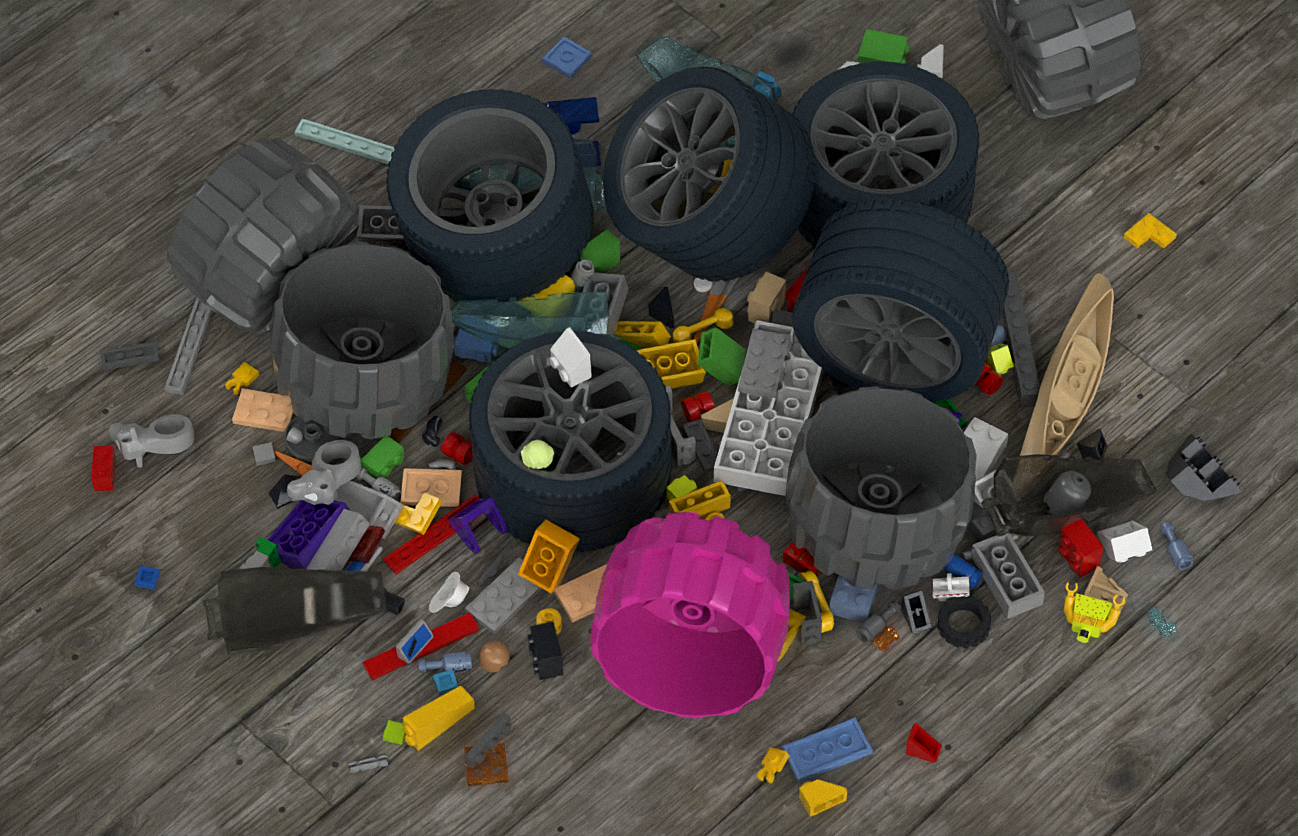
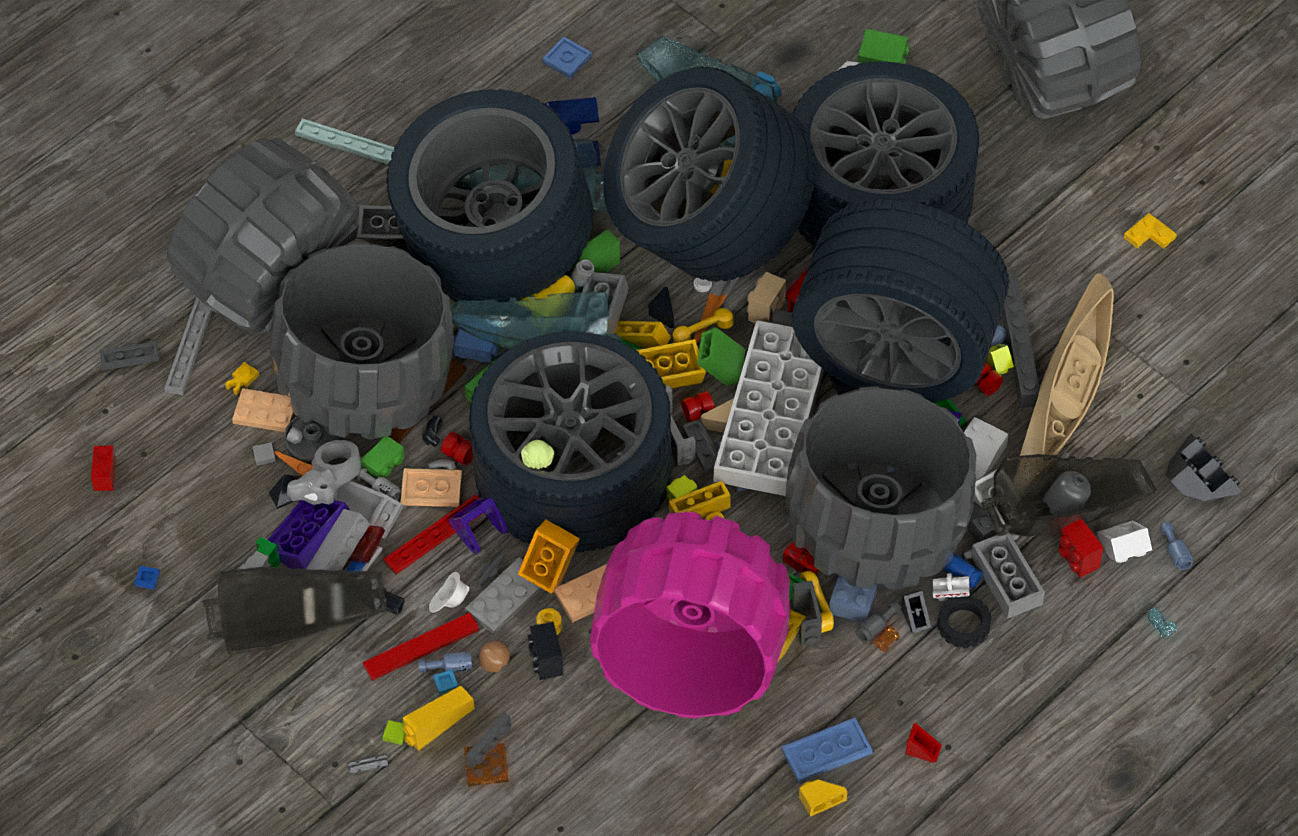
(136, 440): light grey animal -> none
(414, 642): slope -> none
(420, 517): yellow plate -> none
(571, 359): white slope -> none
(764, 363): light grey plate -> none
(772, 762): yellow plate -> none
(933, 61): white slope -> none
(1090, 615): torso -> none
(1093, 445): black slope -> none
(1104, 588): tan wing -> none

